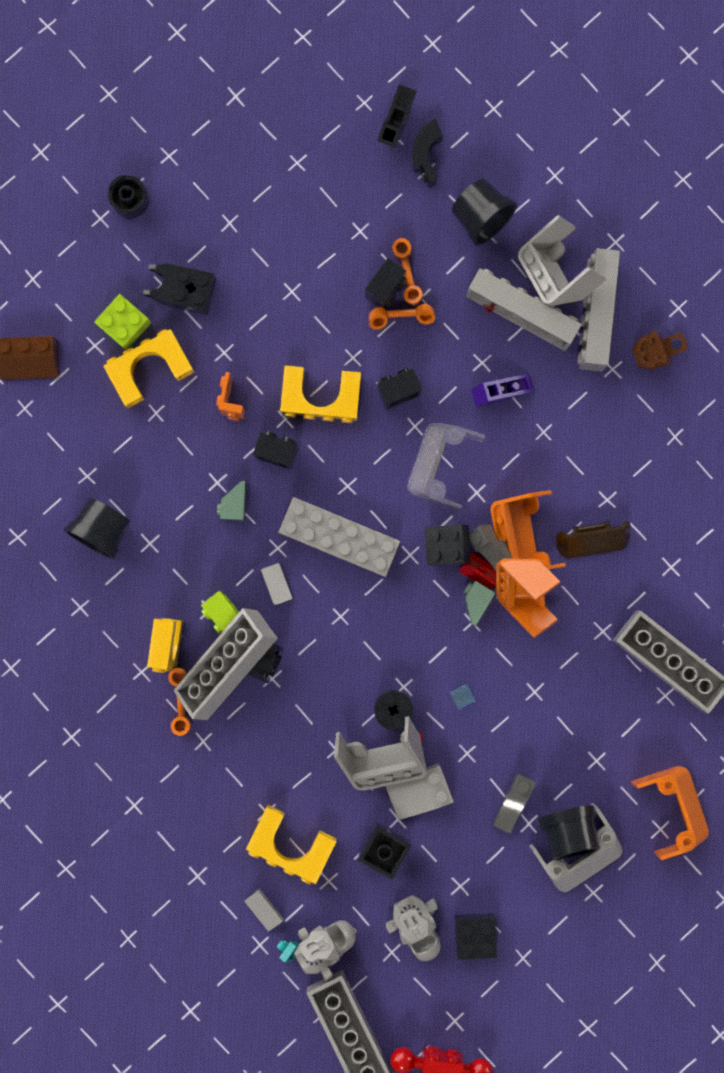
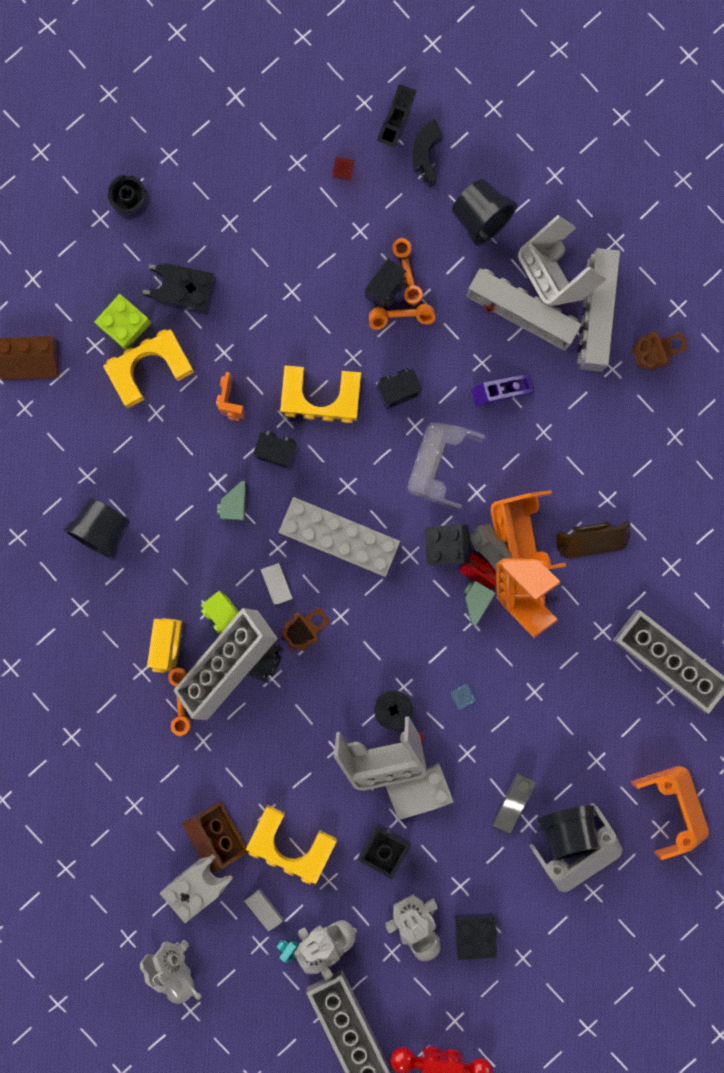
(169, 969): none -> light grey helmet
(194, 889): none -> light grey brick
(215, 834): none -> reddish brown slope
(301, 632): none -> reddish brown piece
(343, 168): none -> clear red plate

